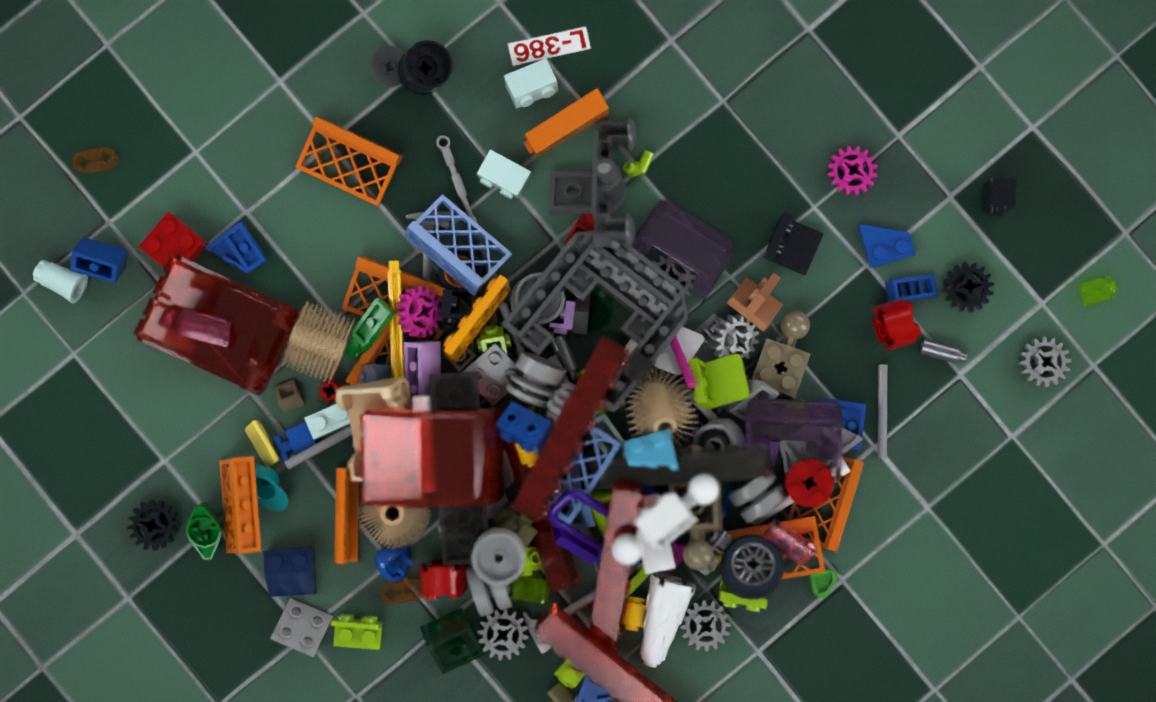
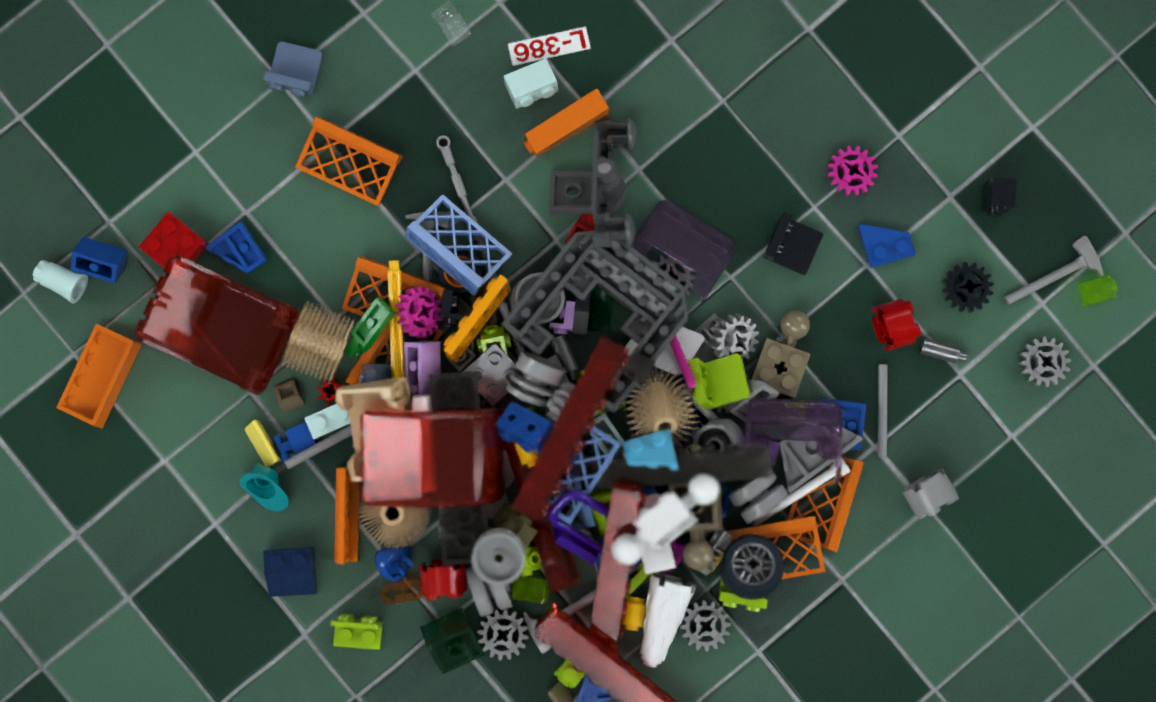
(94, 155): clear orange beam -> none
(99, 376): none -> orange slope
(157, 516): black gear -> none
(203, 327): clear pink brick -> none
(204, 530): green hat -> none
(240, 505): orange fence -> none
(294, 69): none -> sand blue bracket
(301, 627): light grey hinge -> none
(388, 55): dark grey piece -> none
(431, 57): black wheel -> none
(451, 24): none -> clear bracket
(503, 174): light aqua brick -> none
(639, 167): lime arm -> none
(755, 301): nougat bracket -> none
(789, 542): clear pink brick -> none
(815, 494): red brick -> none
(822, 582): bright green tile -> none
(896, 290): blue slope -> none
(930, 493): none -> light grey brick
(1087, 258): none -> light grey piece

